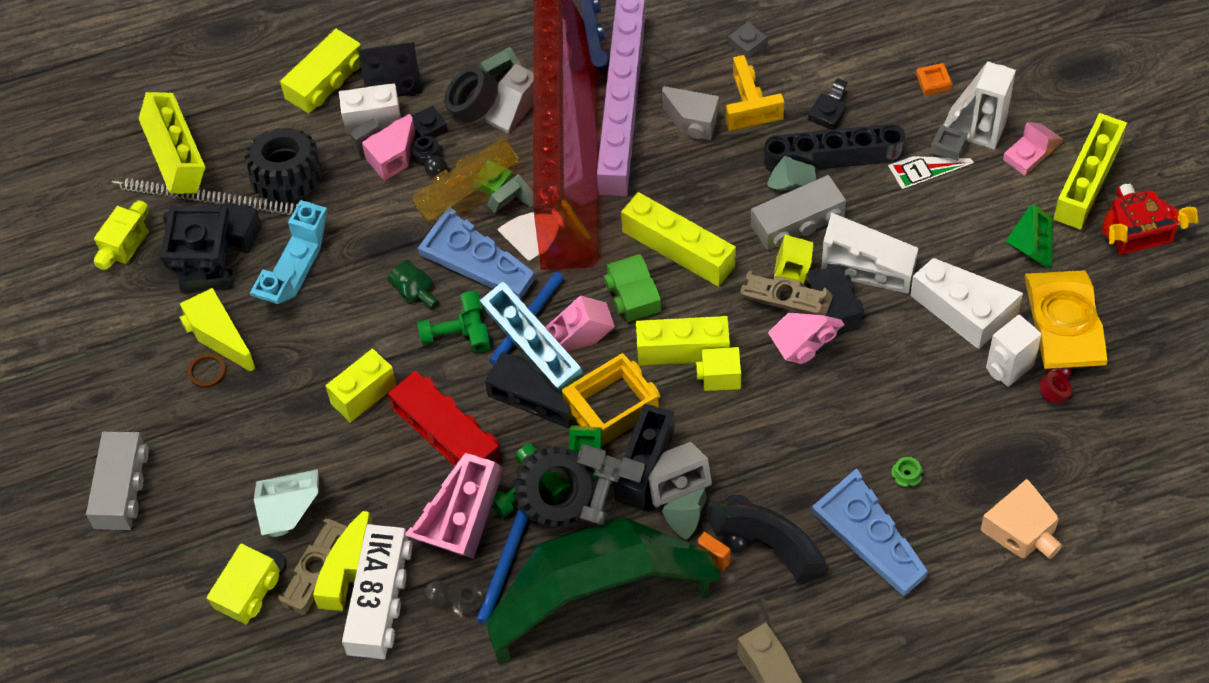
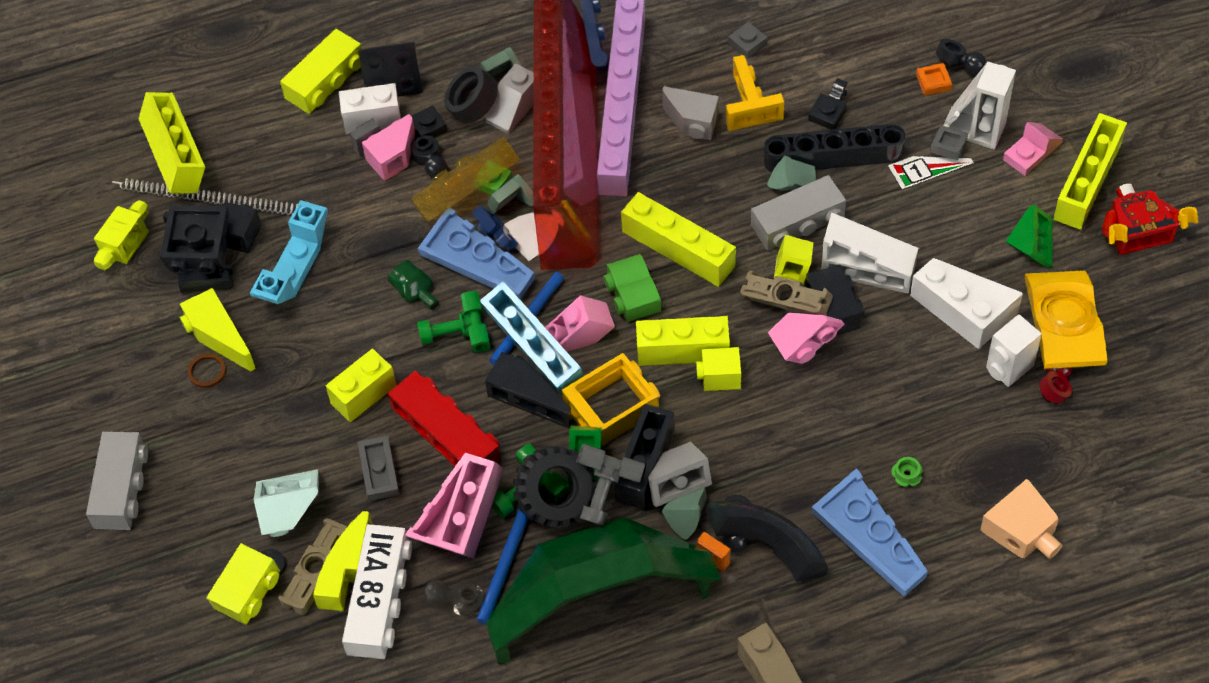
(283, 164): black tyre -> none
(378, 468): none -> dark grey plate
(491, 224): none -> dark blue plate
(953, 52): none -> black plate

